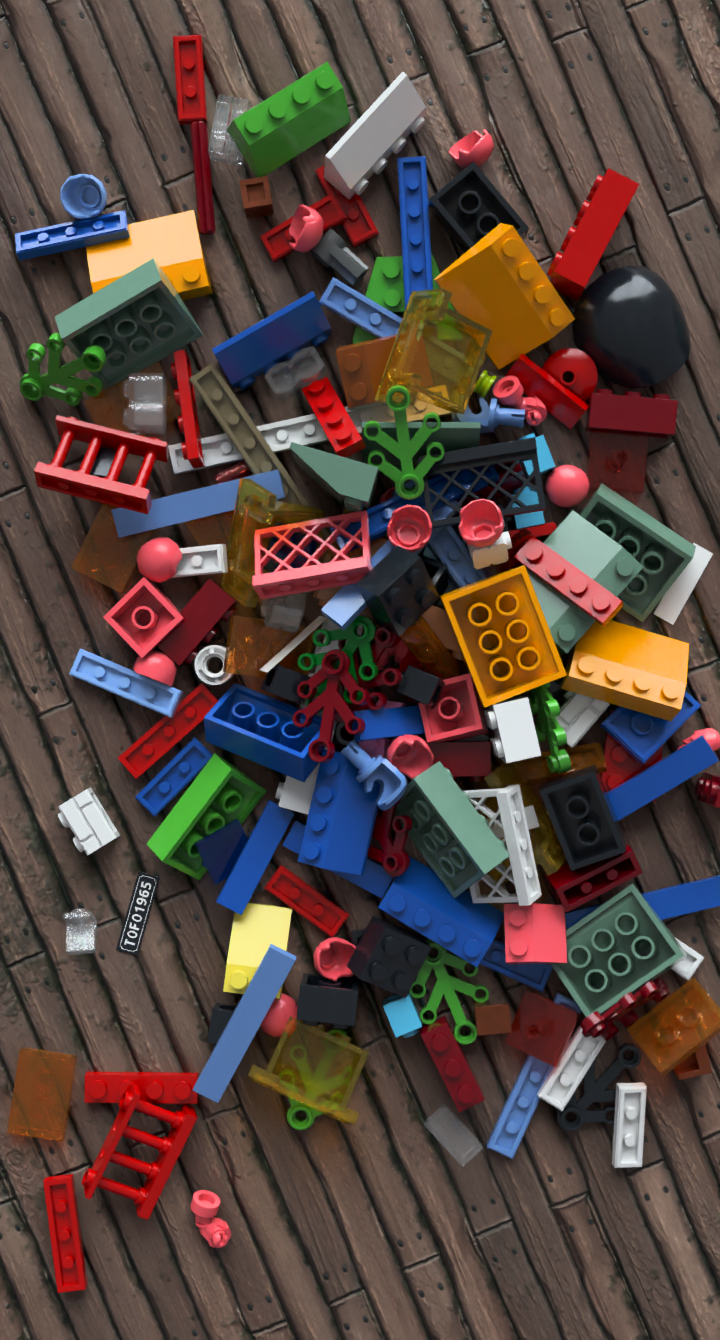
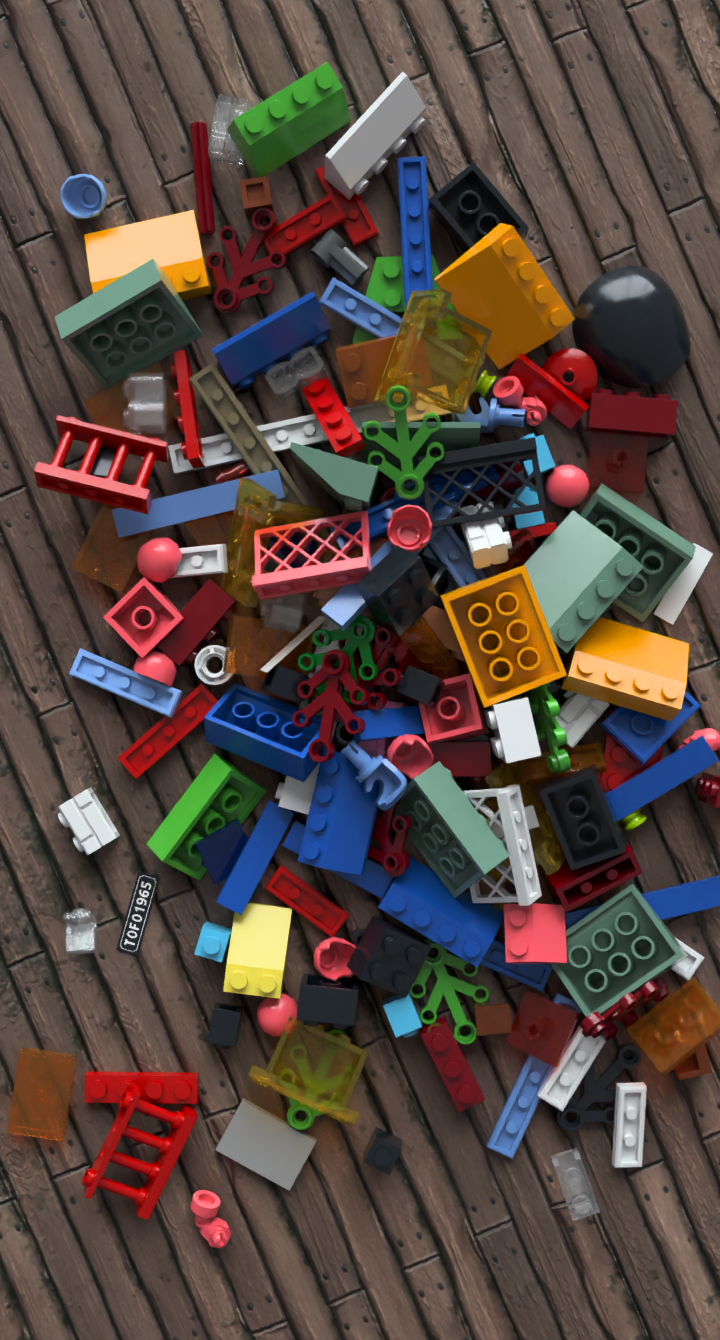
(35, 386): bright green plant -> none
(65, 1233): red plate -> none
(72, 235): blue tile -> none
(174, 777): blue tile -> none
(190, 79): red tile -> none
(213, 941): none -> medium azure brick
(243, 265): none -> dark red plant
(244, 1022): medium blue tile -> none
(266, 1144): none -> light grey tile
(306, 229): coral hair -> none
(382, 1150): none -> black brick
(453, 1135): clear tile -> none
(472, 148): coral hair -> none
(481, 523): coral hair -> none
(568, 581): plate -> none
(575, 1184): none -> clear brick
(594, 229): red brick -> none
(633, 820): none -> lime bush

